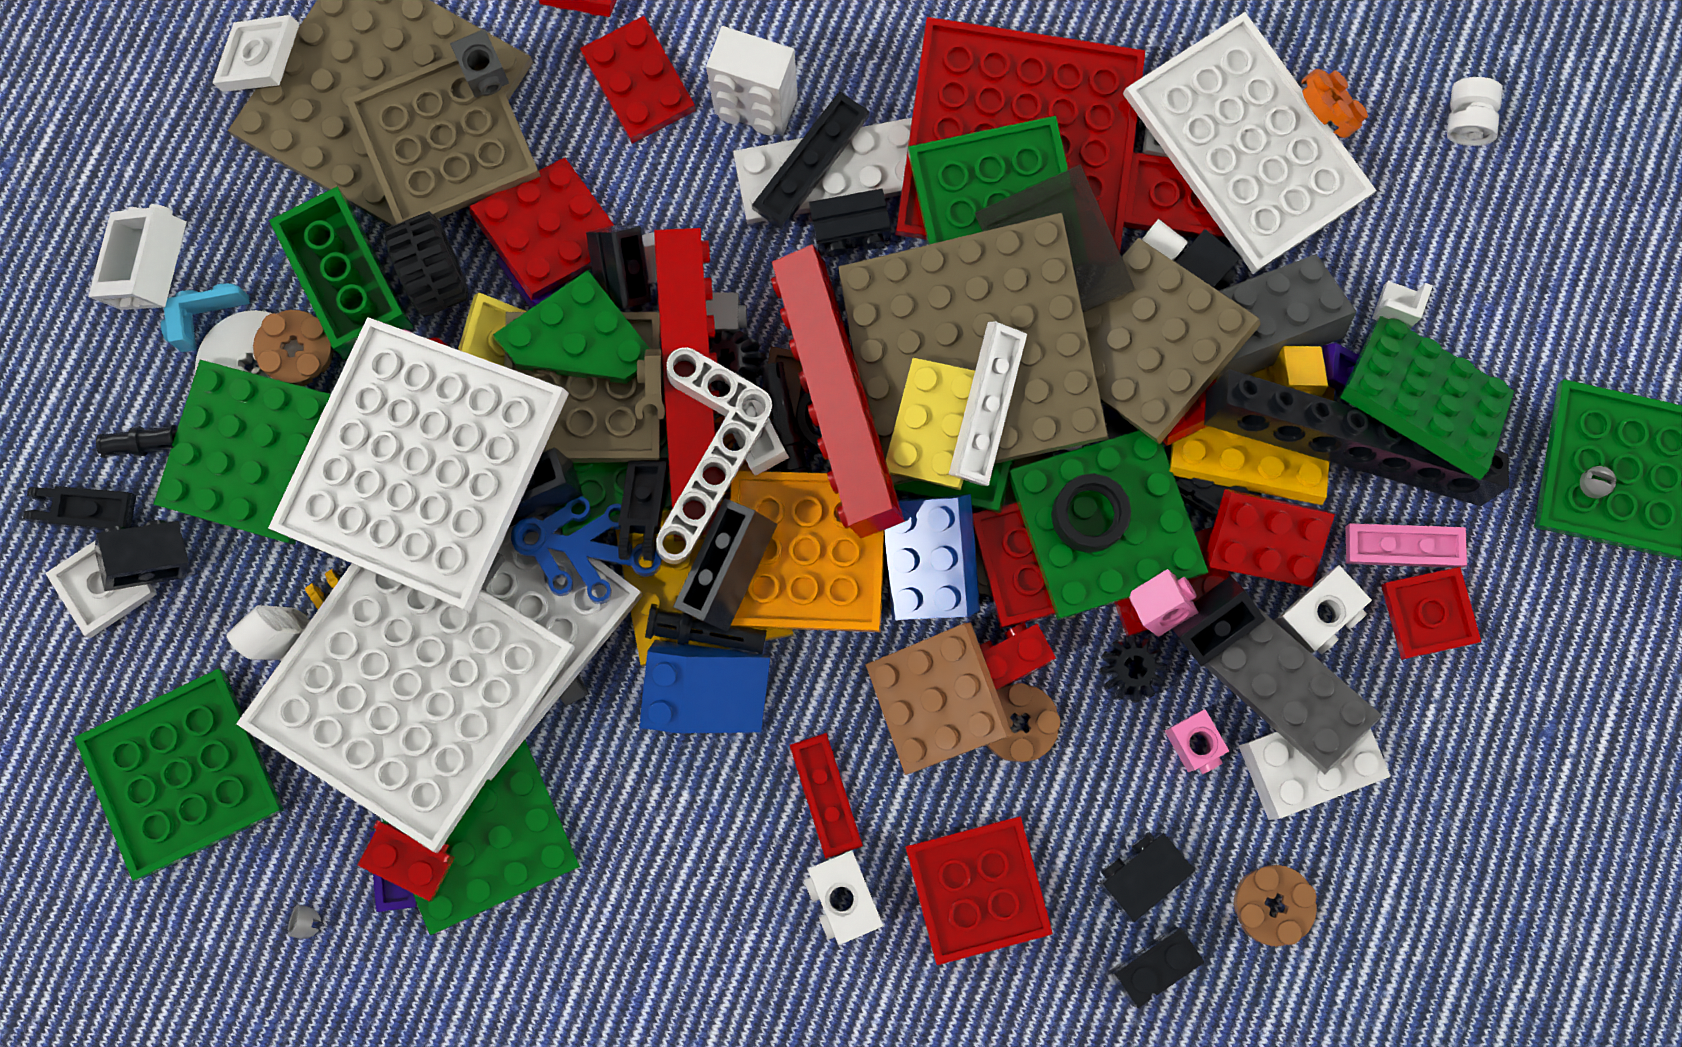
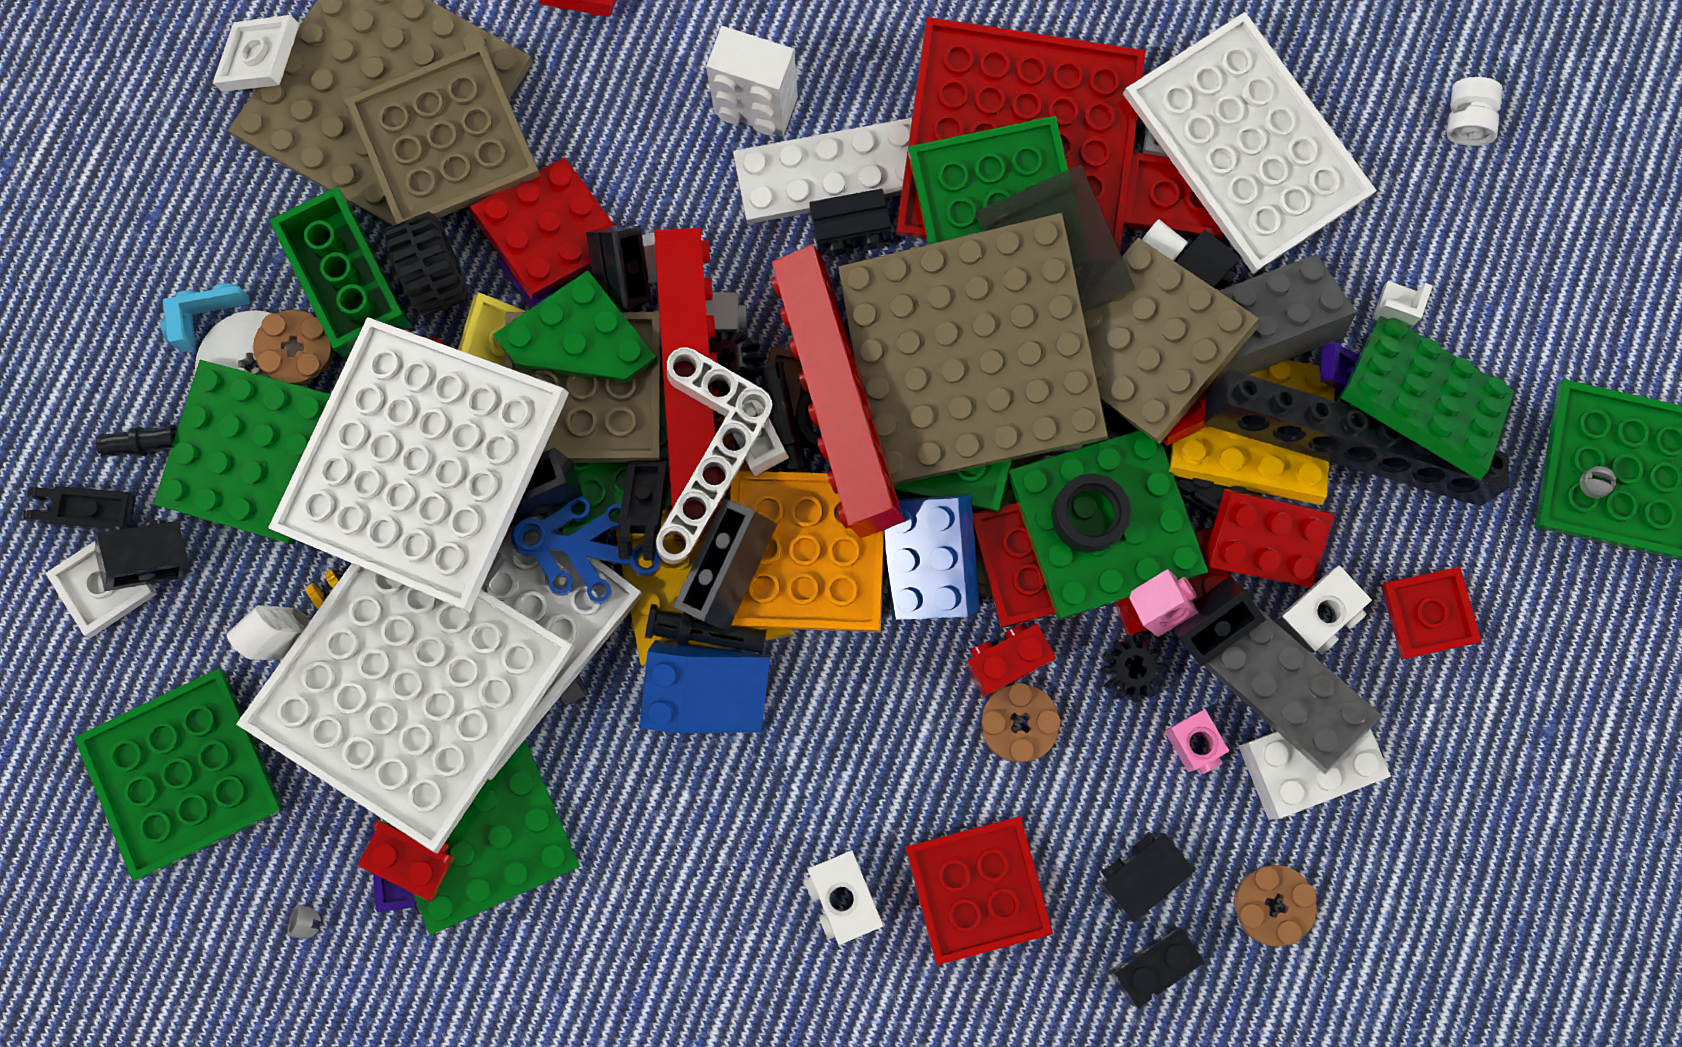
(138, 258): white window -> none
(476, 50): dark grey brick -> none
(638, 79): red plate -> none
(650, 372): dark tan plate -> none
(810, 160): black tile -> none
(826, 795): red tile -> none
(929, 422): light yellow plate -> none
(938, 699): medium nougat plate -> none
(988, 403): white tile -> none
(1301, 369): yellow brick -> none
(1331, 101): orange plate -> none
(1406, 545): bright pink plate -> none

